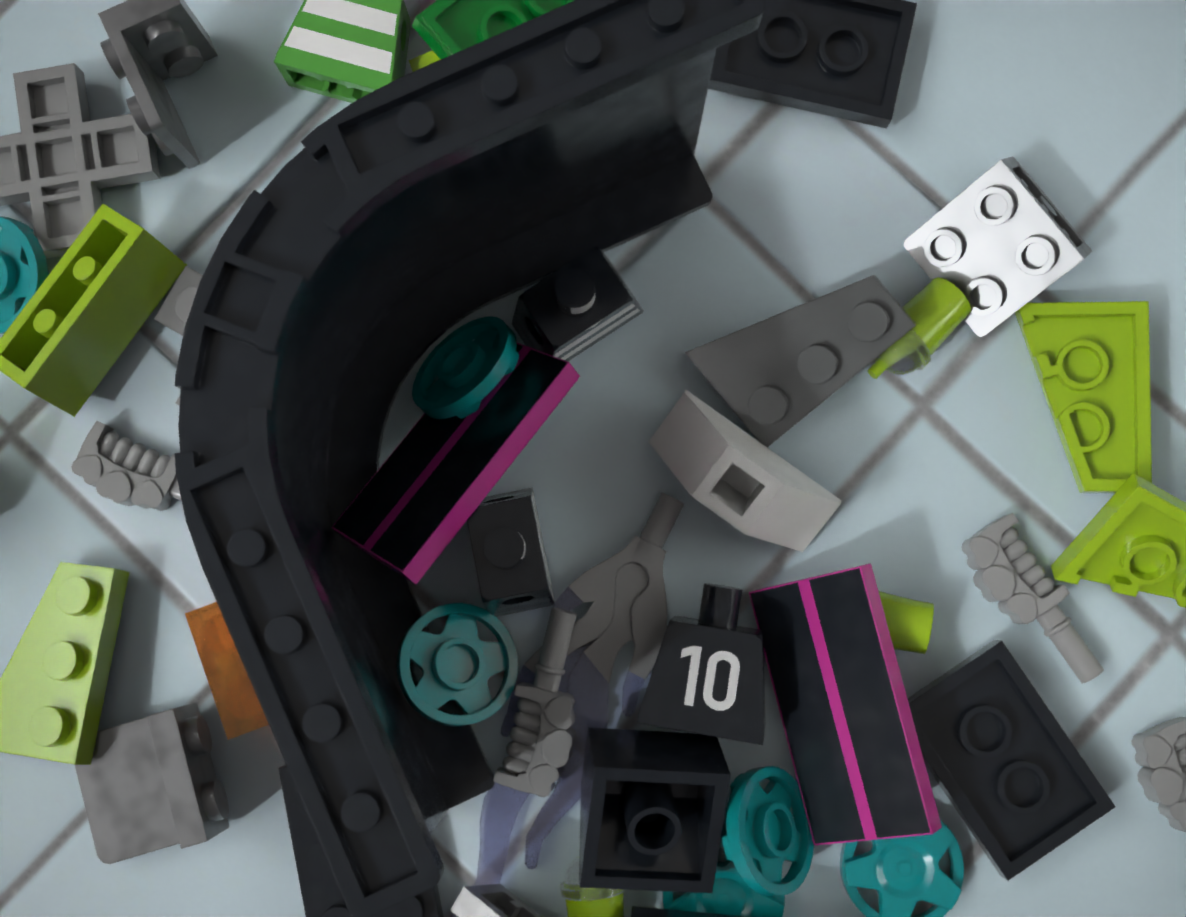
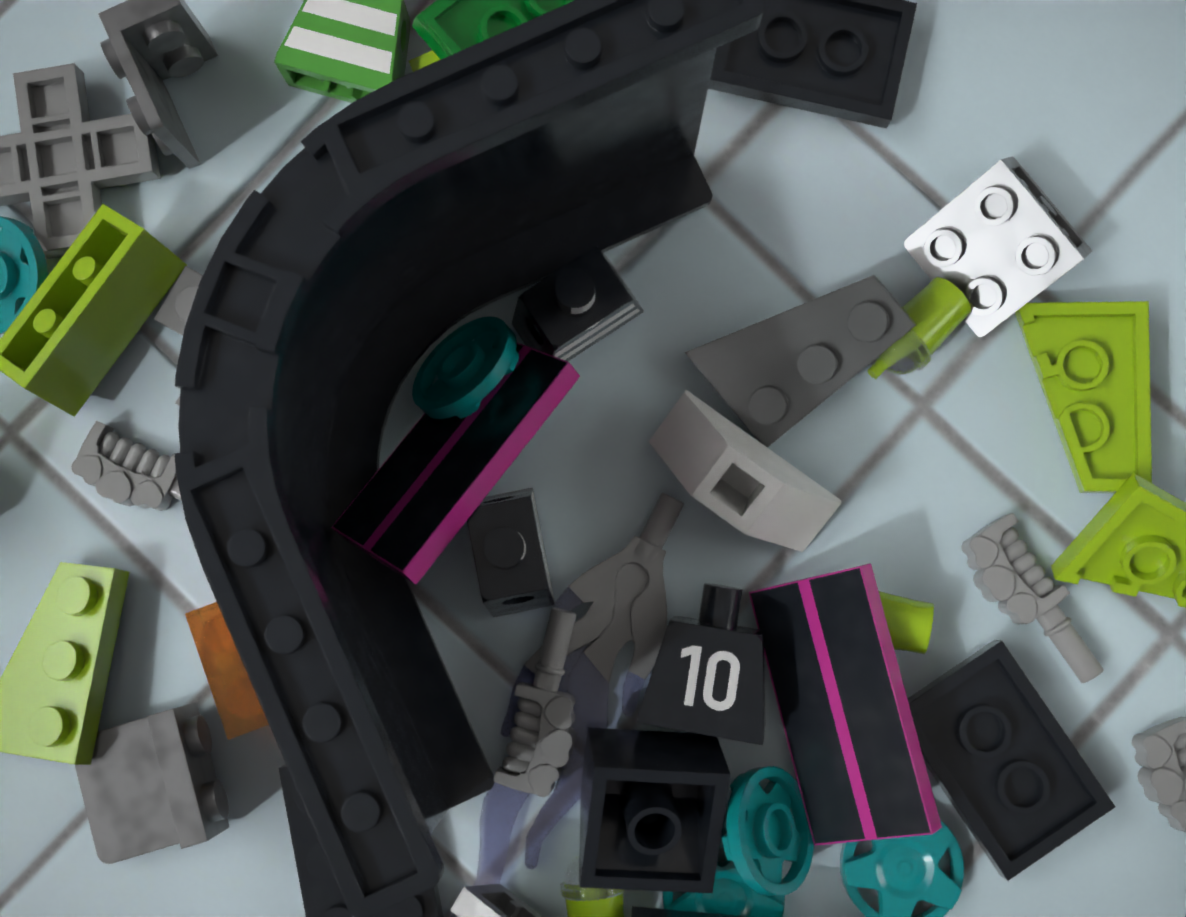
(457, 665): teal wheel -> none

